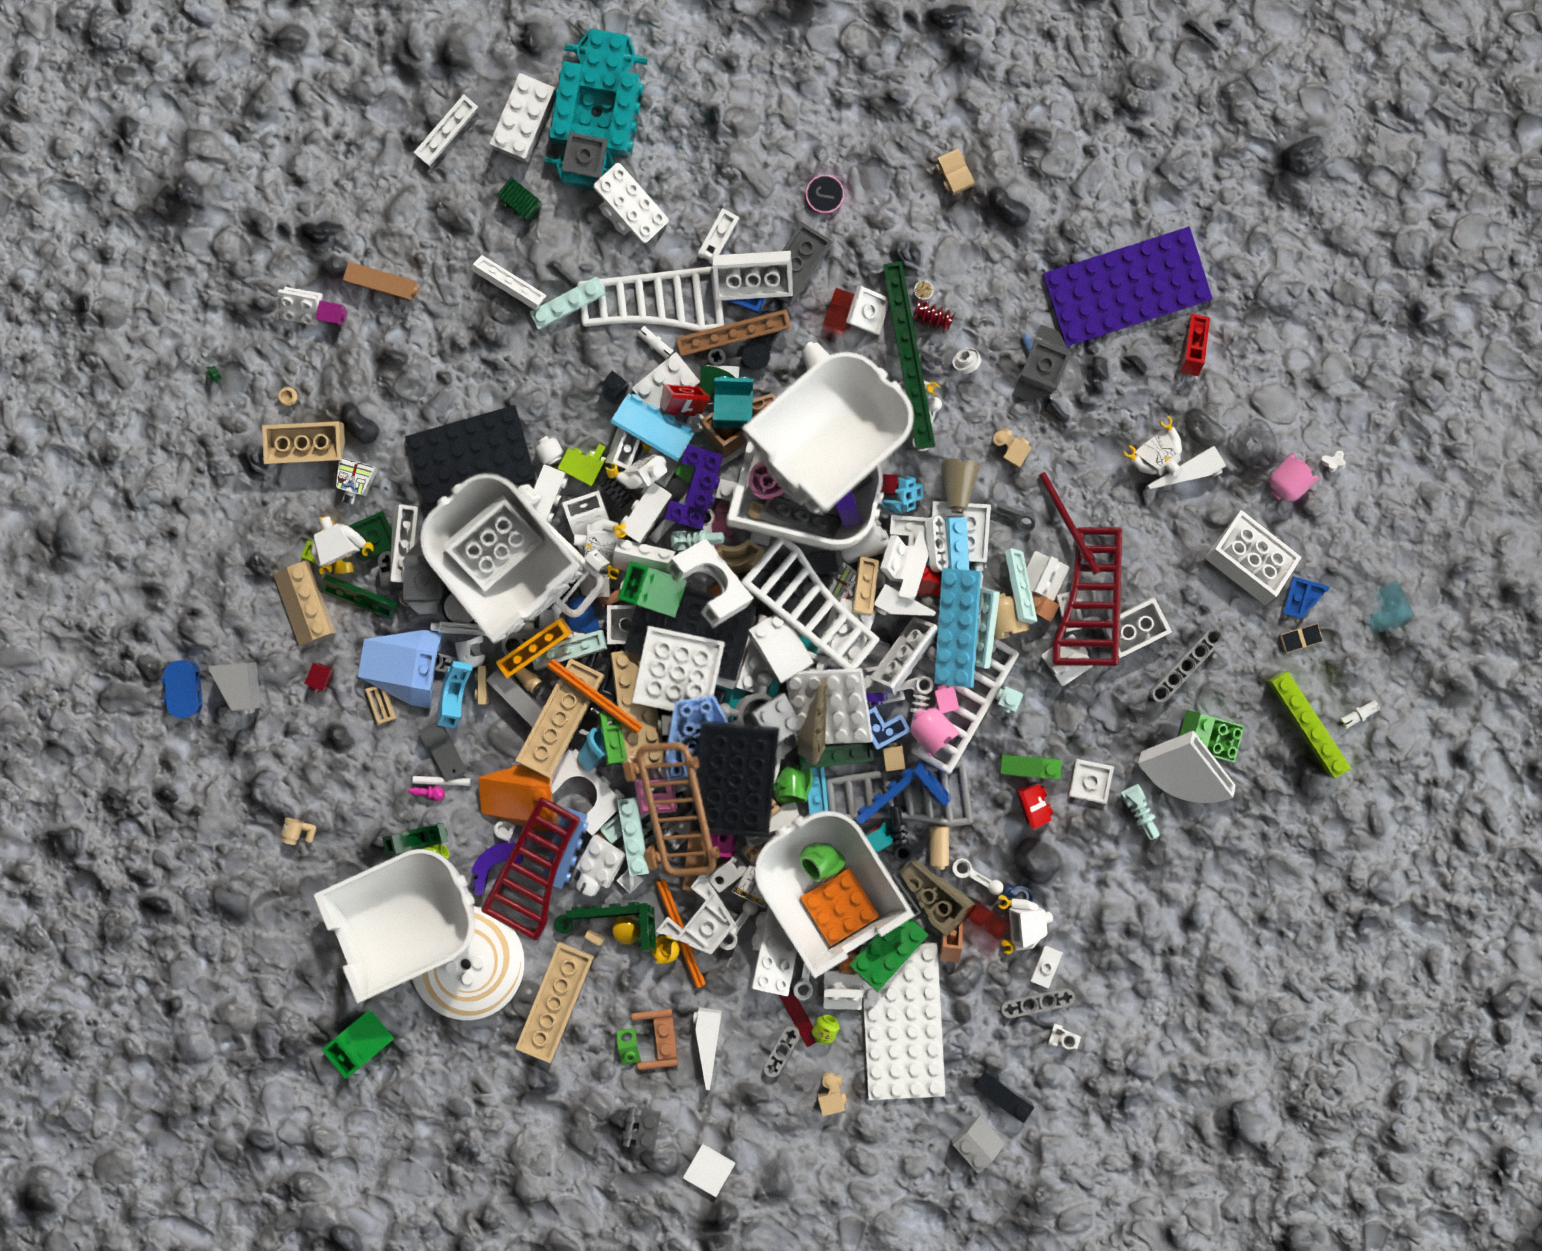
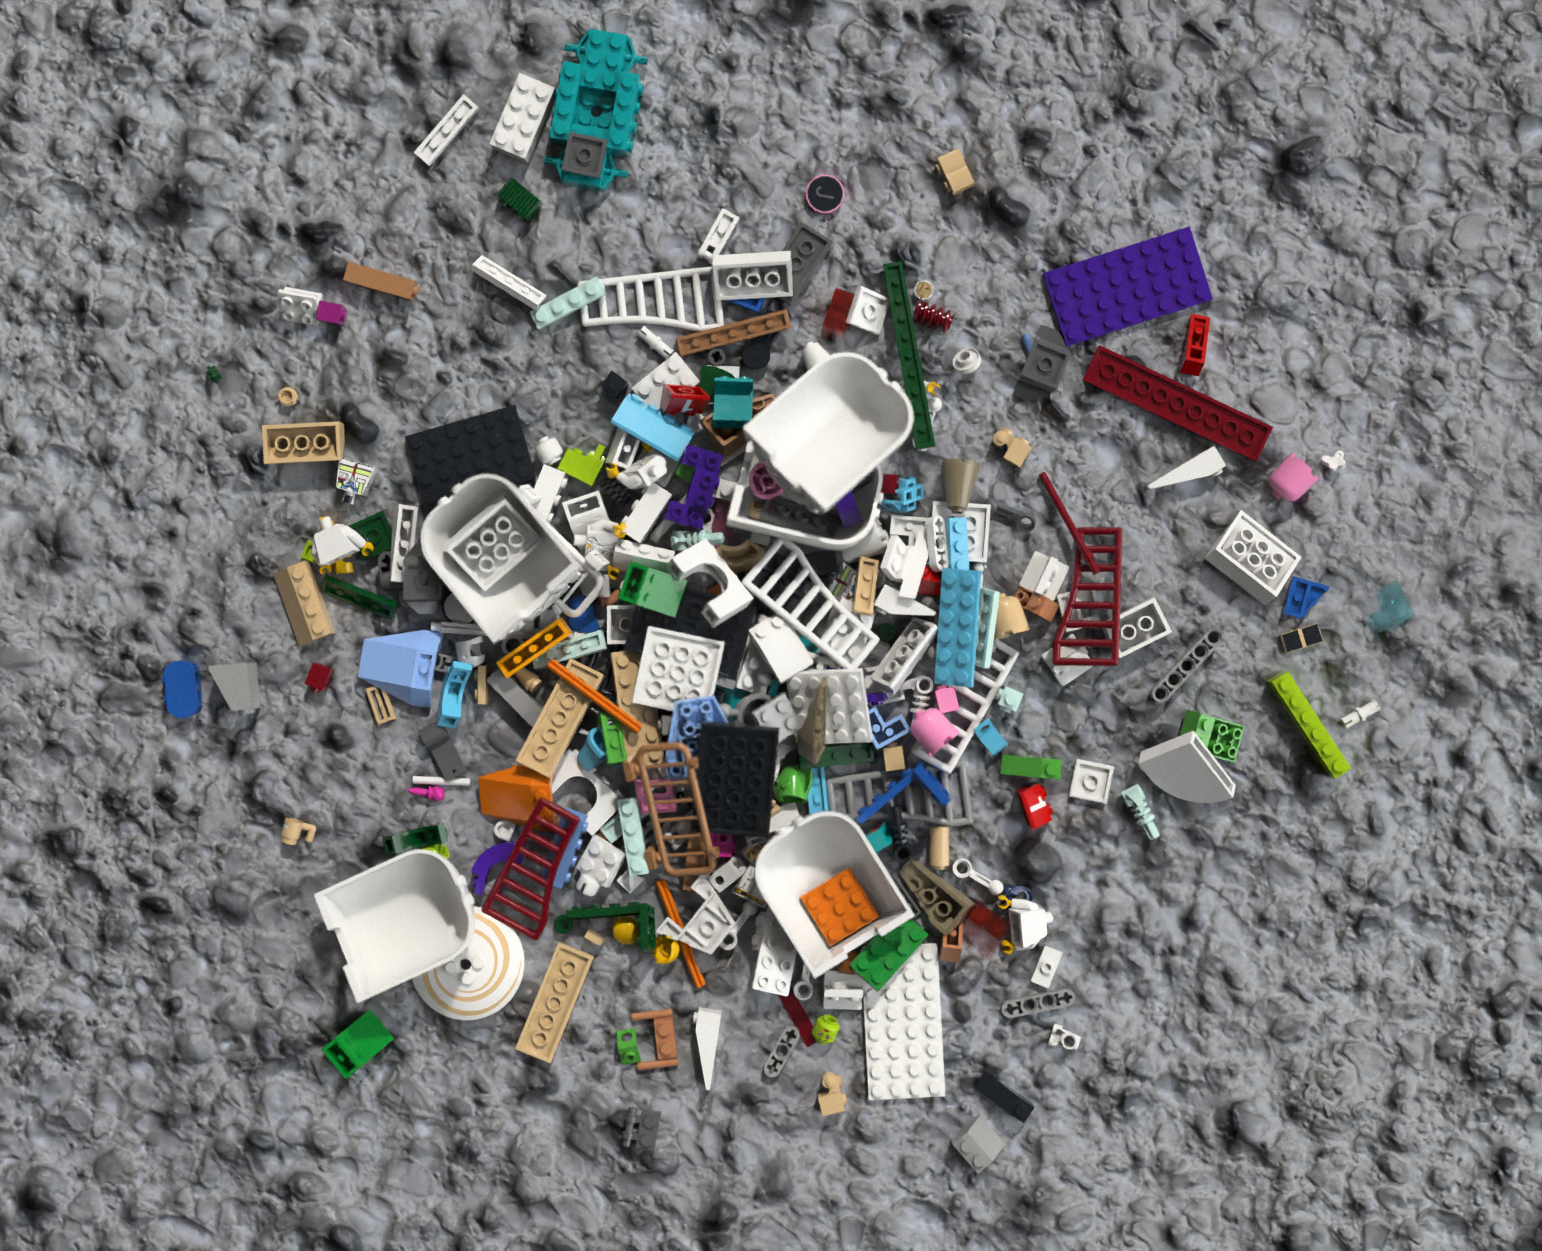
(628, 204): white bracket -> none
(695, 689): white tile -> none
(709, 1170): white tile -> none
(821, 861): bright green helmet -> none
(886, 632): none -> dark green plate
(990, 737): none -> medium azure bracket
(1021, 586): light aqua plate -> none
(1159, 453): white torso -> none
(1177, 403): none -> dark red plate

